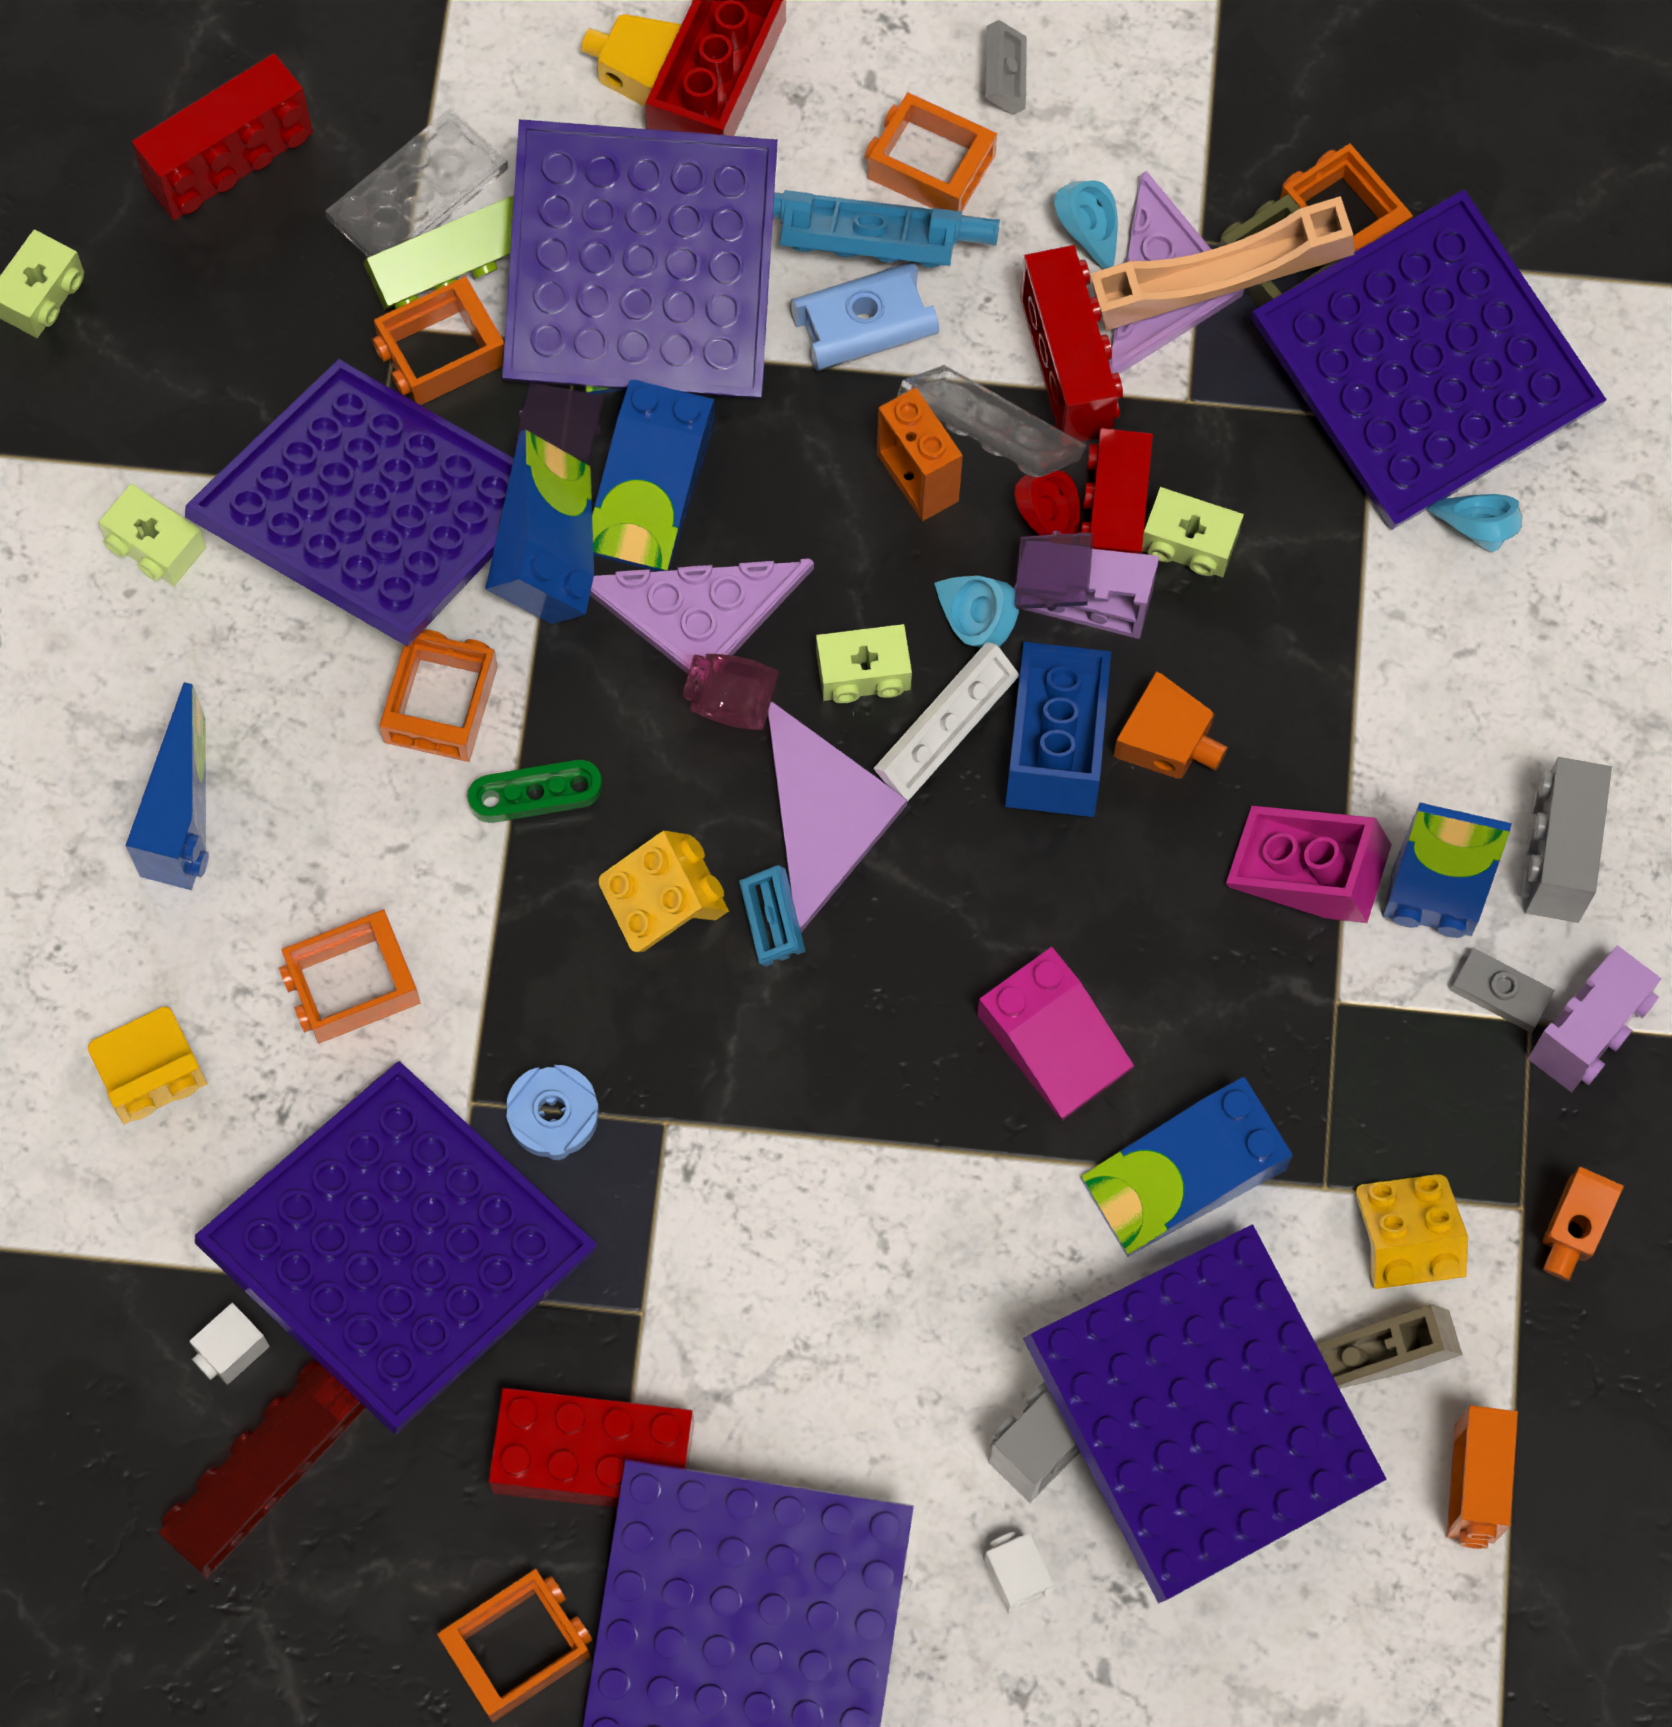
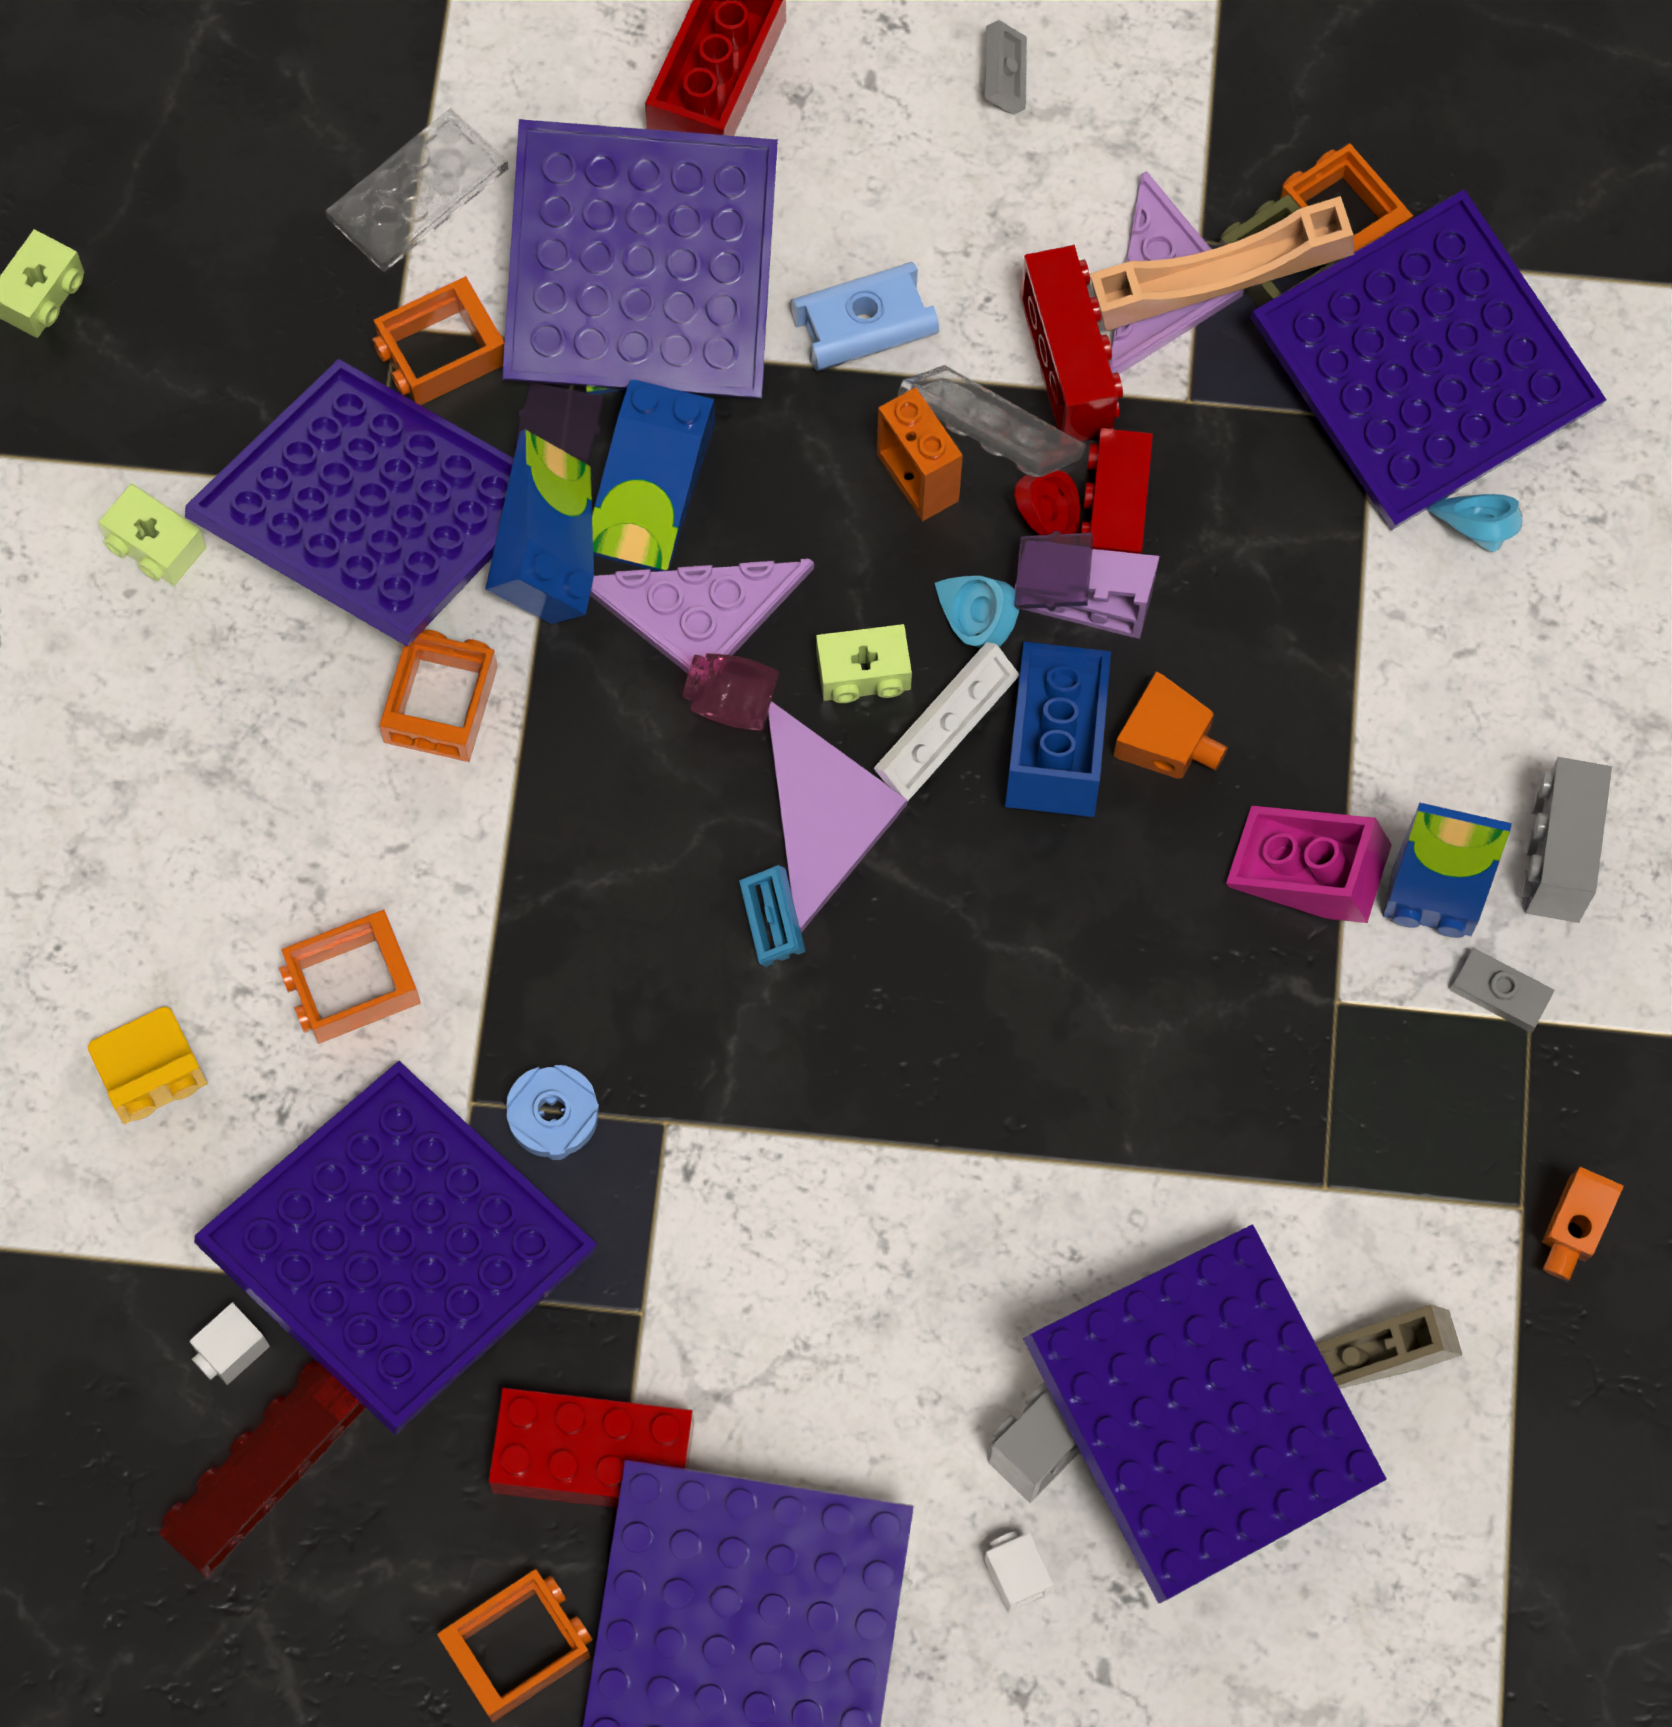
(171, 820): blue slope -> none
(223, 137): red brick -> none
(443, 255): brick -> none
(552, 779): green plate -> none
(631, 53): yellow torso -> none
(661, 889): yellow bracket -> none
(877, 228): dark azure plate -> none
(920, 185): orange window -> none
(1054, 1033): dark pink slope -> none
(1090, 218): medium azure piece -> none
(1177, 516): yellowish green brick -> none
(1188, 1167): blue slope -> none
(1413, 1231): yellow bracket -> none
(1482, 1476): orange window -> none
(1596, 1020): lavender wedge -> none

